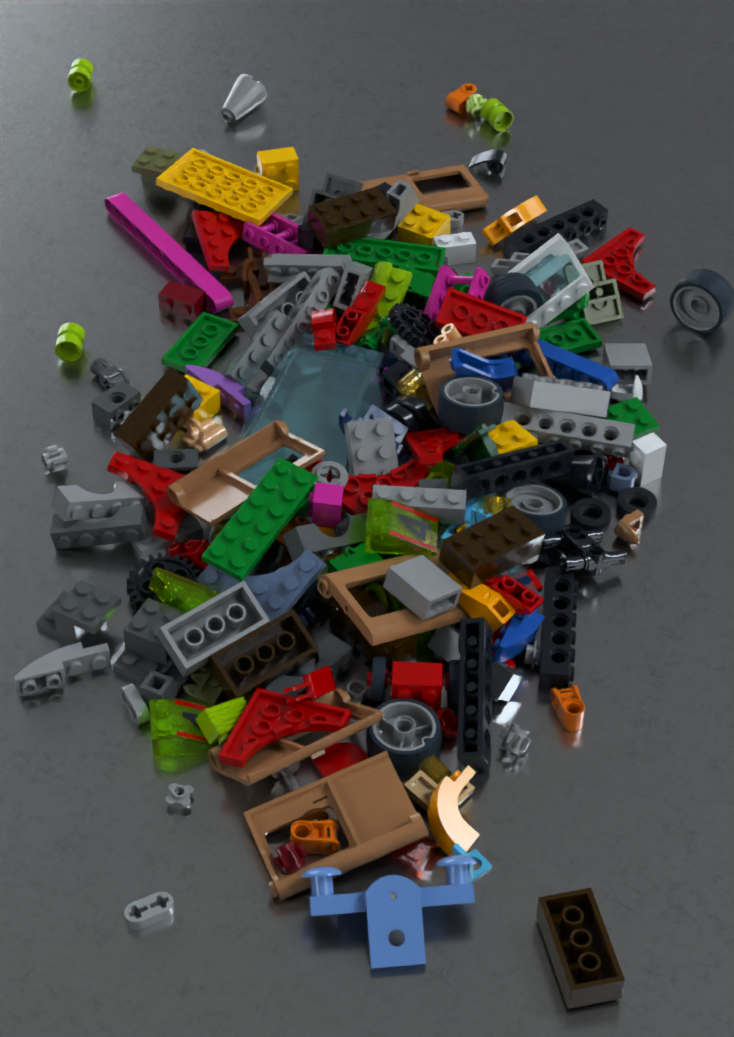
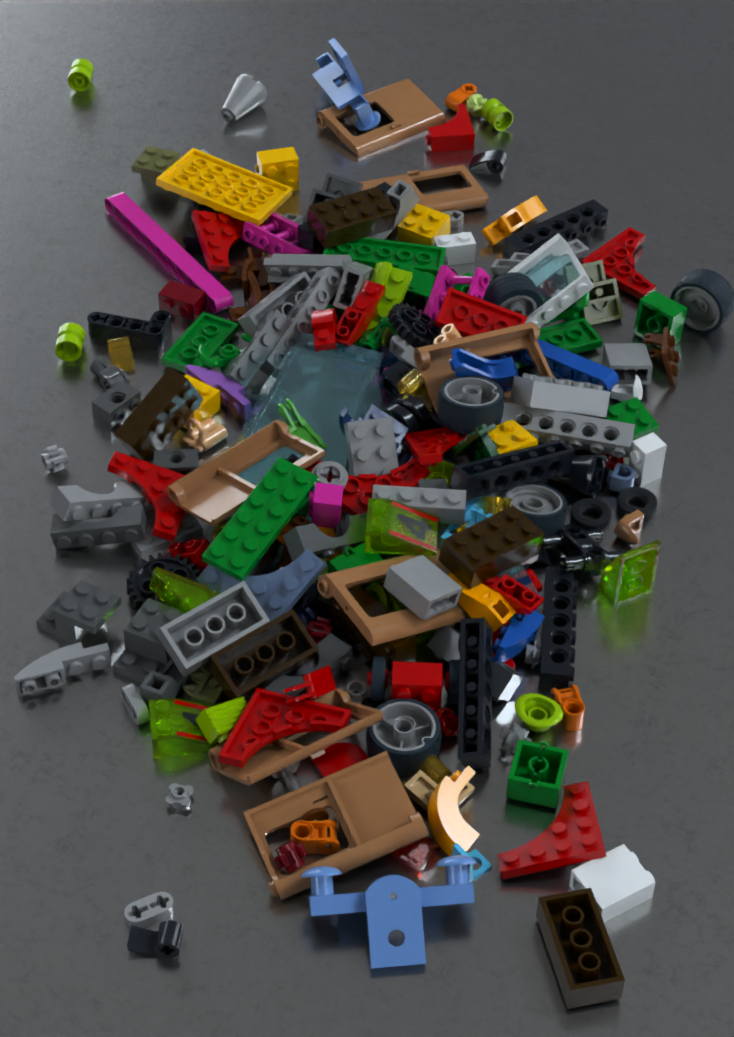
(121, 353): none -> clear yellow panel
(141, 333): none -> black beam
(159, 943): none -> black panel
(225, 355): none -> green piece
(299, 427): none -> bright green arm
(320, 629): none -> dark red gear
(331, 76): none -> medium blue piece
(401, 102): none -> medium nougat piece
(452, 135): none -> red arch
(537, 773): none -> green brick
(538, 712): none -> lime hat
(567, 841): none -> red plate
(615, 880): none -> white brick
(630, 574): none -> clear neon green slope
(658, 312): none -> green brick
(667, 354): none -> reddish brown plate

